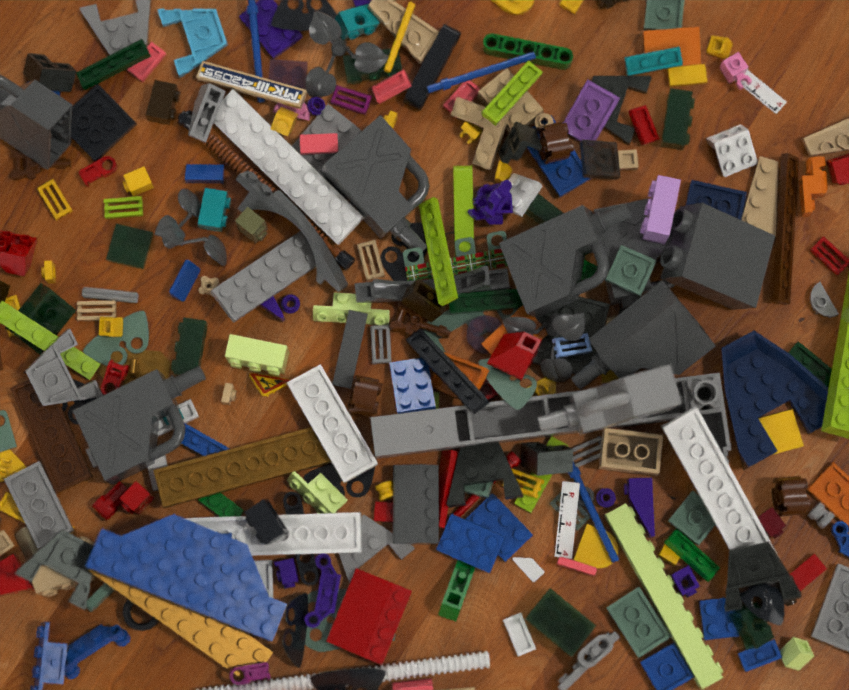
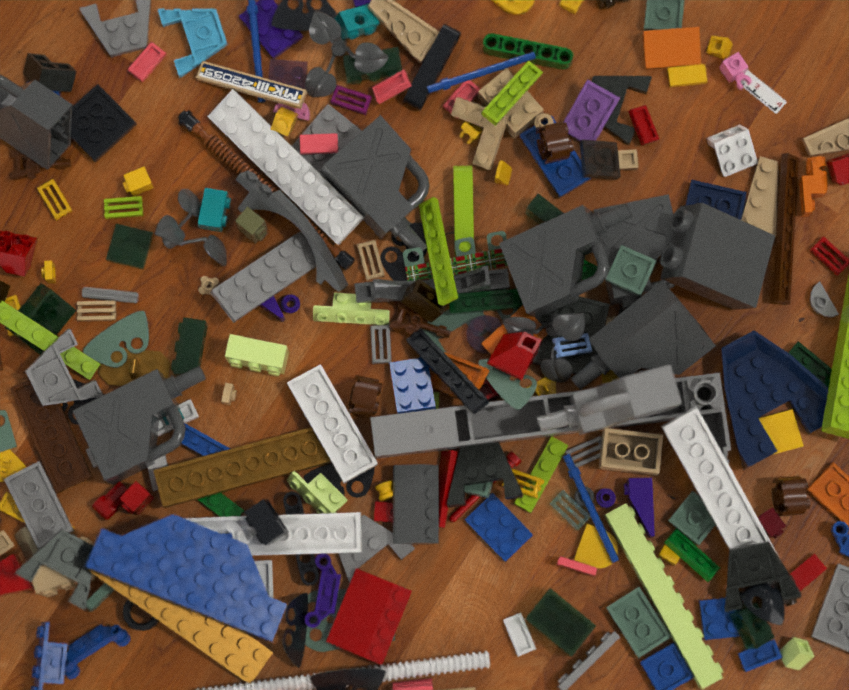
(95, 170): red piece -> none
(110, 326): yellow slope -> none
(113, 64): dark green plate -> none
(113, 376): red piece -> none
(162, 102): dark brown brick -> none
(184, 281): blue slope -> none
(204, 173): blue slope -> none
(205, 111): light grey slope -> none
(252, 672): magenta piece -> none
(267, 384): piece -> none
(287, 573): dark purple brick -> none
(319, 103): dark purple plate -> none
(350, 349): dark grey tile -> none
(391, 118): yellow plate -> none
(399, 37): yellow bar -> none
(456, 590): green slope -> none
(470, 543): blue plate -> none
(493, 203): dark purple piece -> none
(517, 141): pearl dark grey panel -> none
(523, 192): white plate -> none
(529, 567): white sticker -> none
(546, 459): pearl dark grey panel -> none
(567, 519): white sticker -> none
(595, 651): light grey plate -> none
(653, 61): teal tile -> none
(660, 209): lavender brick -> none
(677, 119): clear green brick -> none
(685, 574): dark purple brick -> none
(817, 512): light grey wheel -> none

